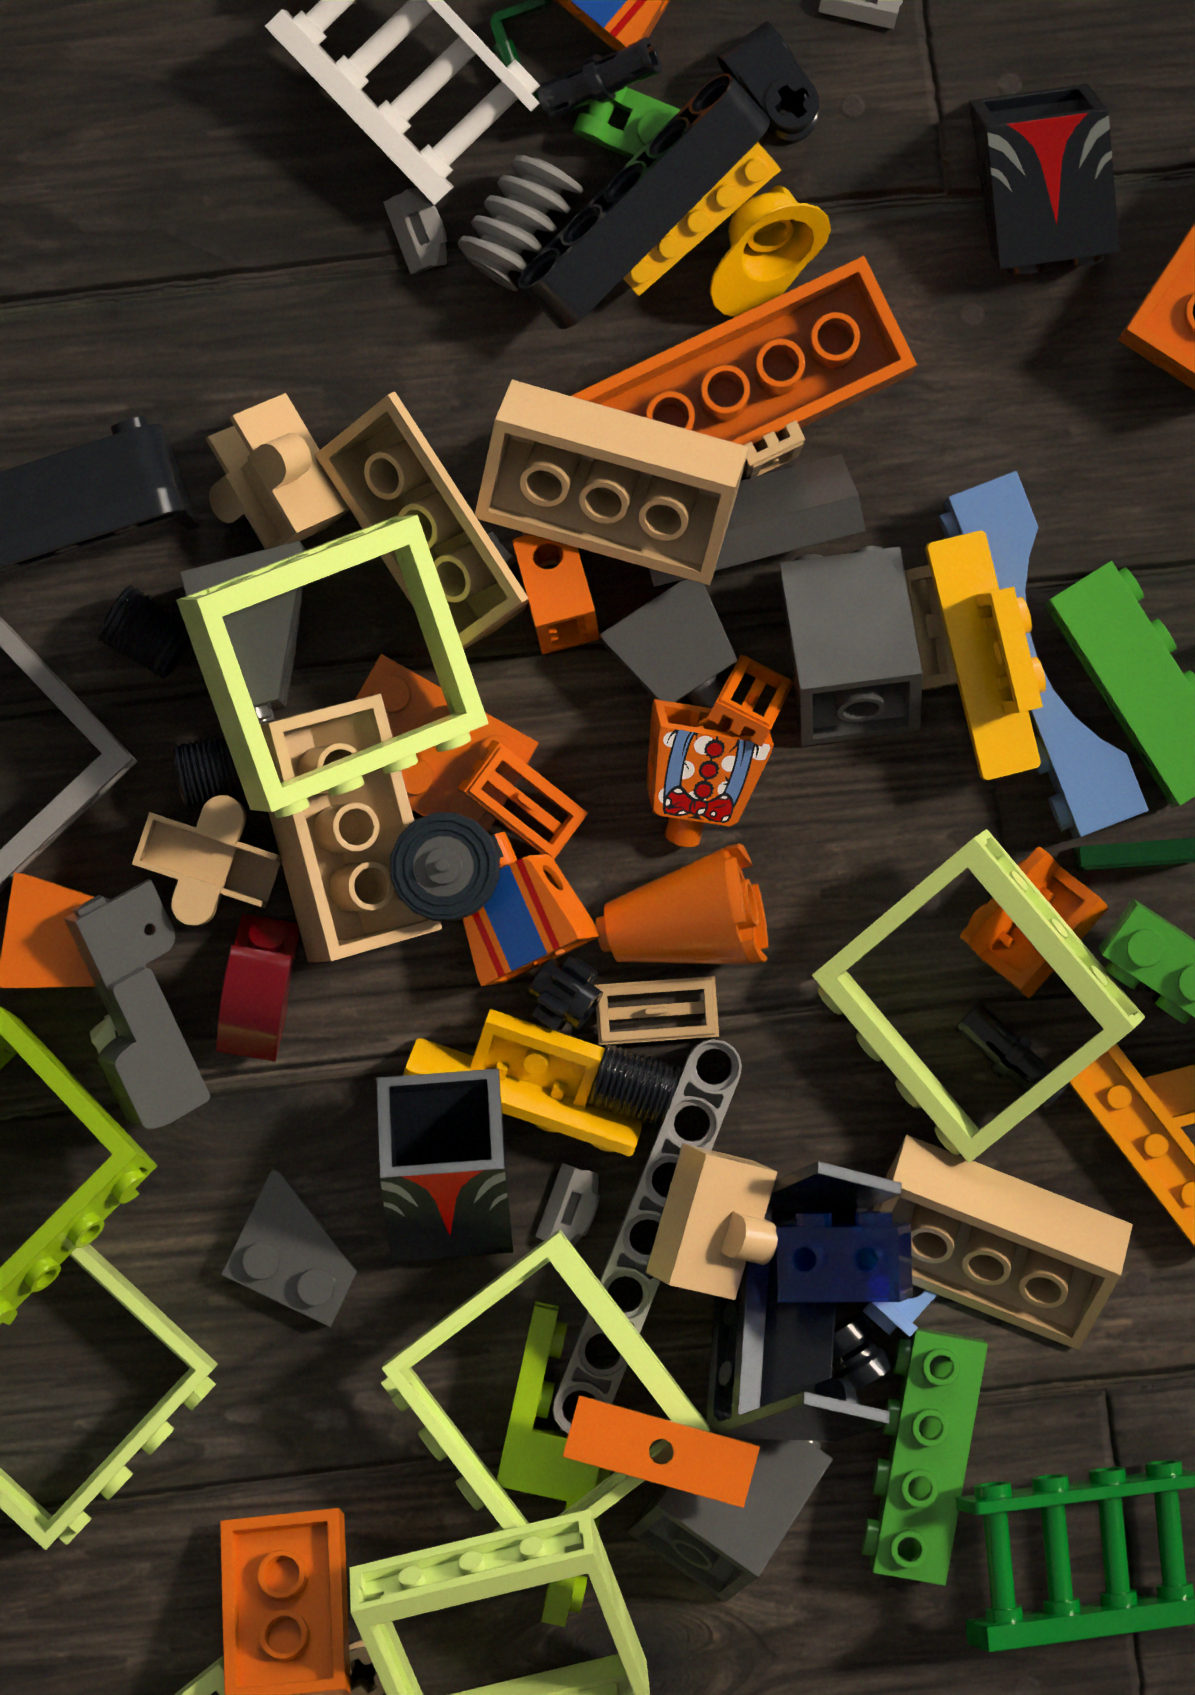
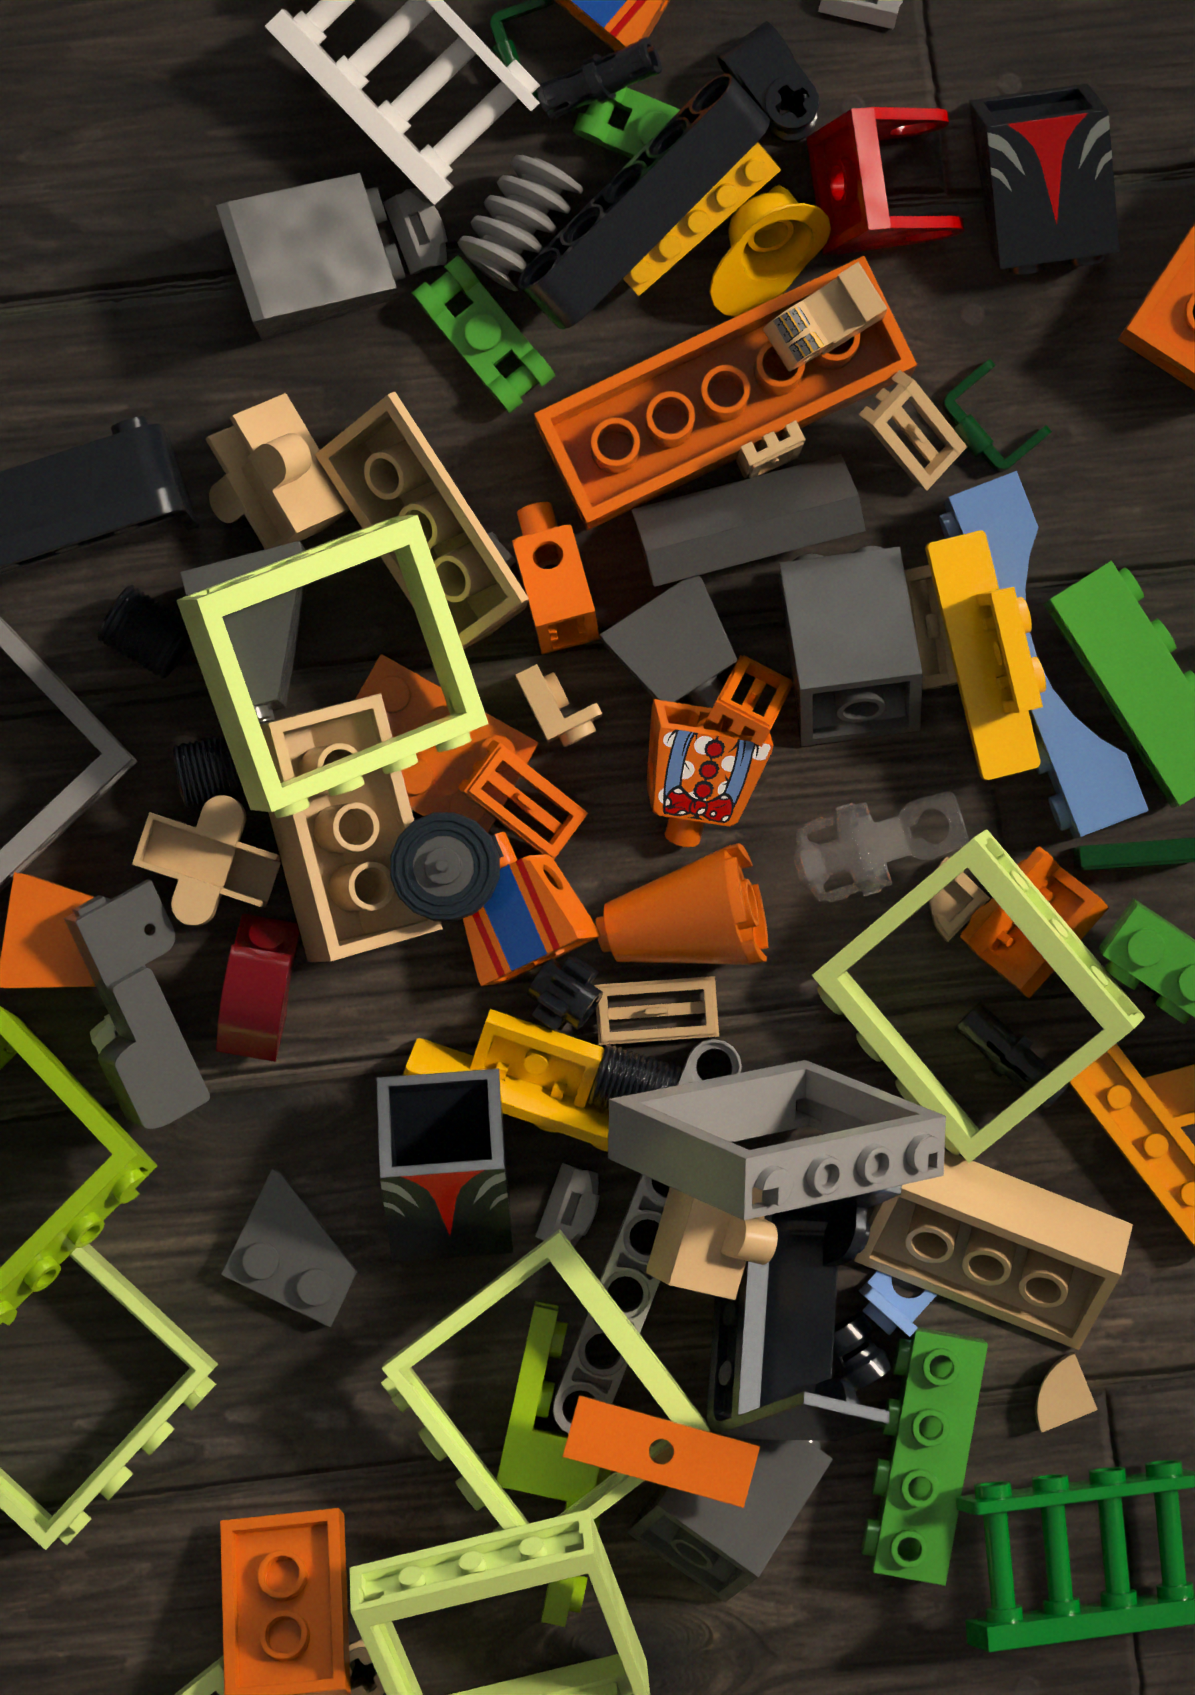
(310, 253): none -> slope
(483, 334): none -> bright green plate
(546, 699): none -> tan bracket
(610, 481): tan slope -> none
(688, 1131): none -> light grey window
(826, 318): none -> tan leg
(844, 1260): clear blue brick -> none
(852, 184): none -> red hose
(867, 846): none -> clear piece
(890, 407): none -> tan tile
(955, 904): none -> tan tile
(974, 435): none -> dark green piece
(1063, 1394): none -> tan tile

